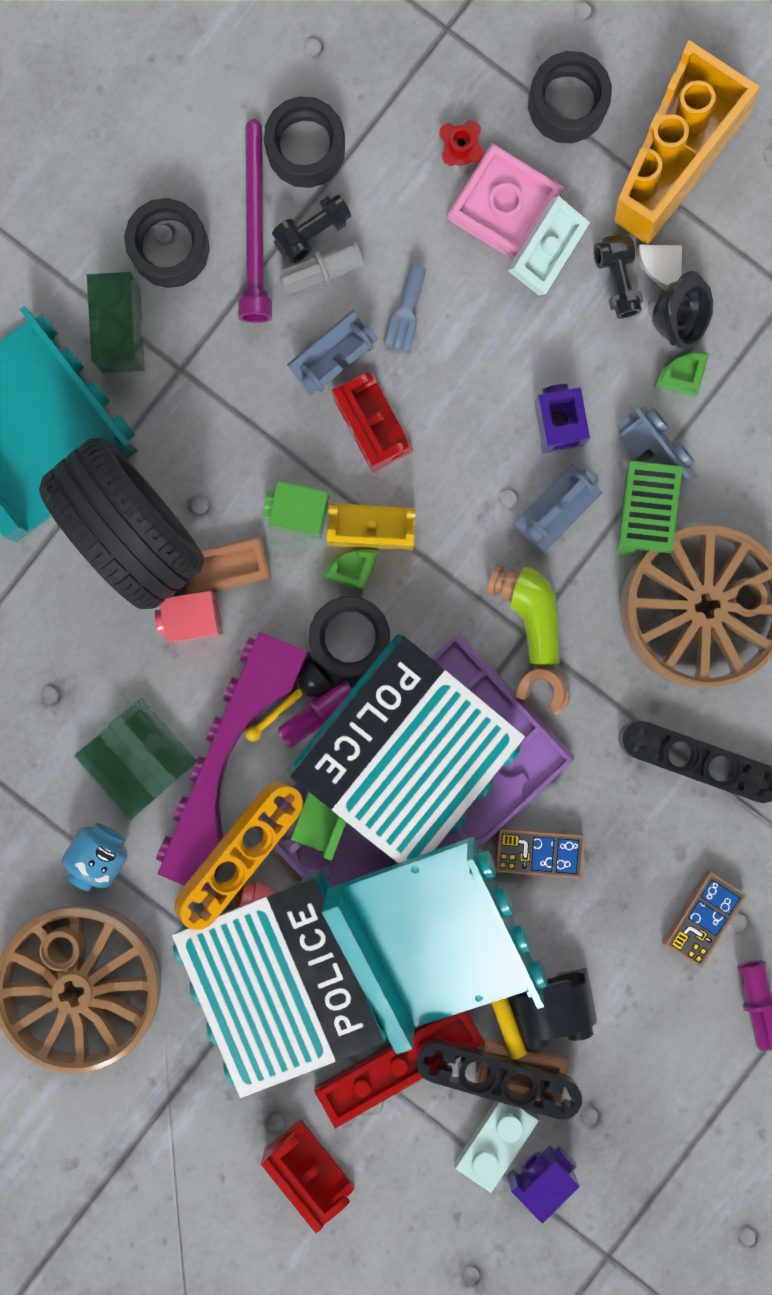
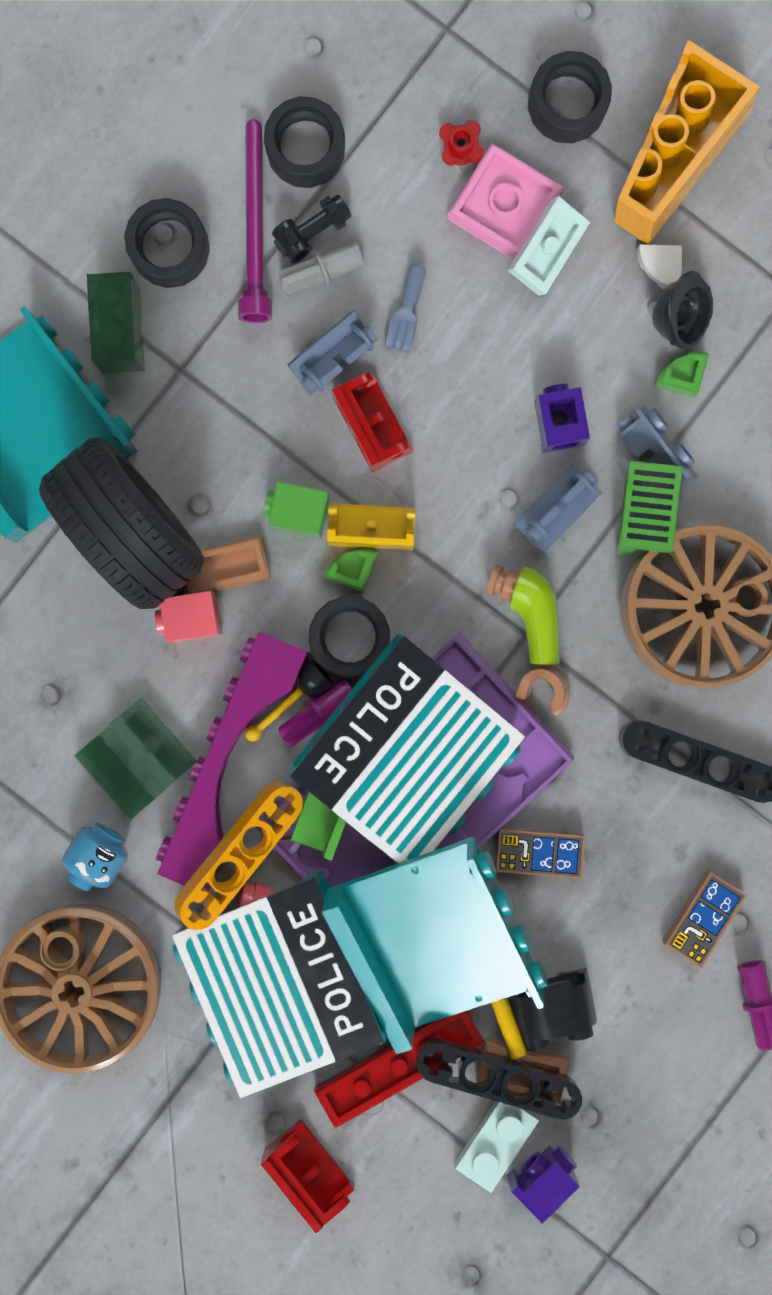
(615, 254): black bar -> none

